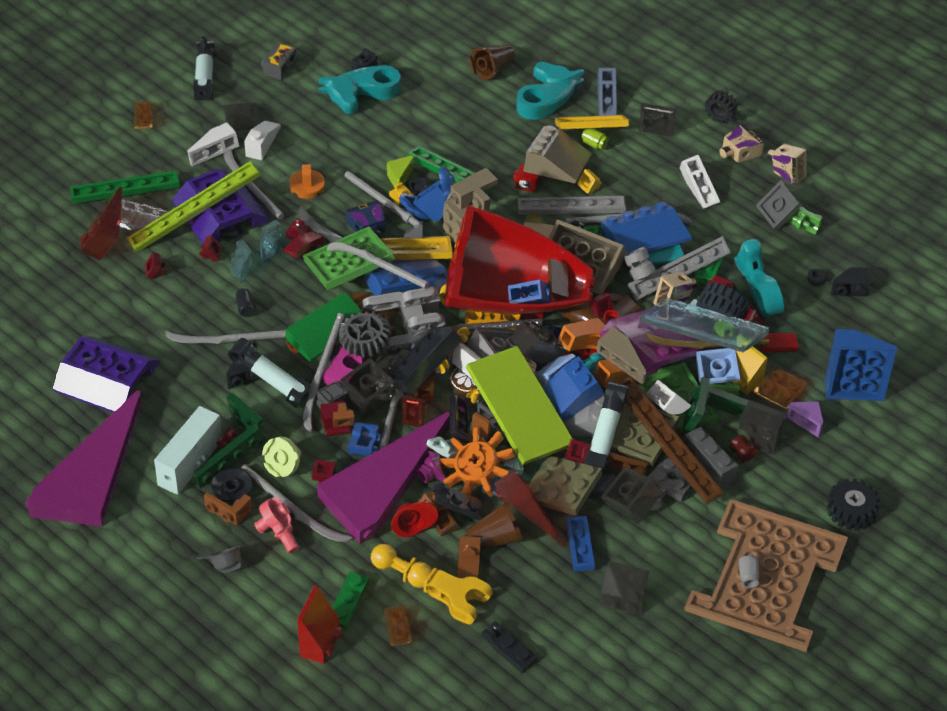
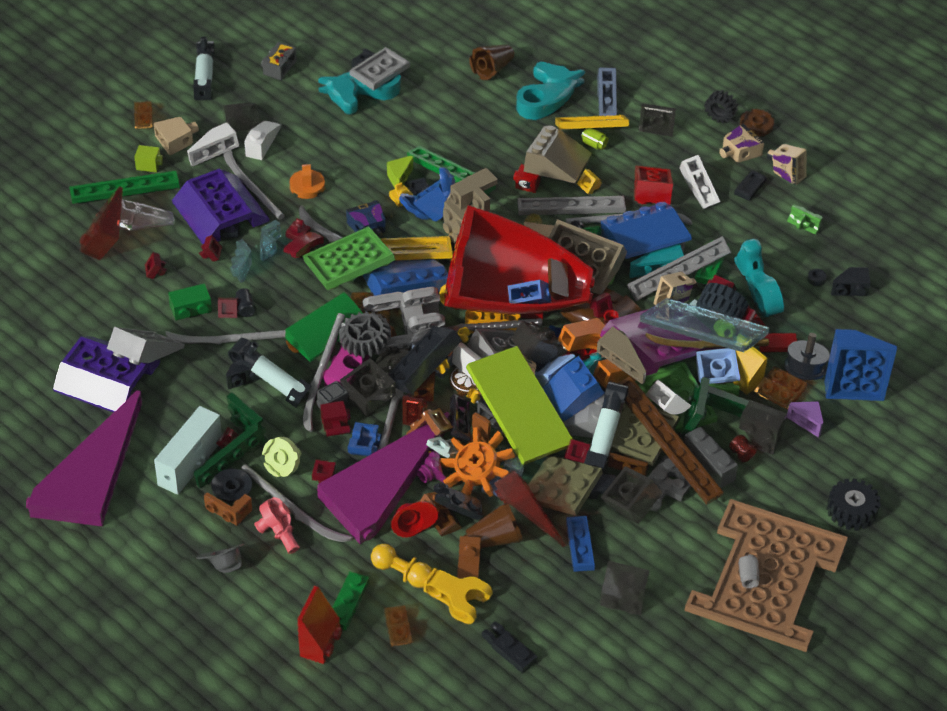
(141, 345): none -> light grey slope
(148, 158): none -> lime brick
(175, 134): none -> tan torso
(190, 301): none -> green brick
(193, 206): lime tile -> none
(227, 308): none -> dark red tile
(339, 246): light grey piece -> none
(343, 417): dark orange tile -> none
(379, 68): none -> light grey tile
(406, 216): light grey bar -> none
(416, 231): dark grey slope -> none
(435, 419): none -> dark orange bracket
(642, 269): light grey wheel -> none
(652, 185): none -> red slope
(750, 185): none -> black tile
(758, 121): none -> reddish brown tile
(778, 205): dark grey plate -> none
(807, 359): none -> black wheel

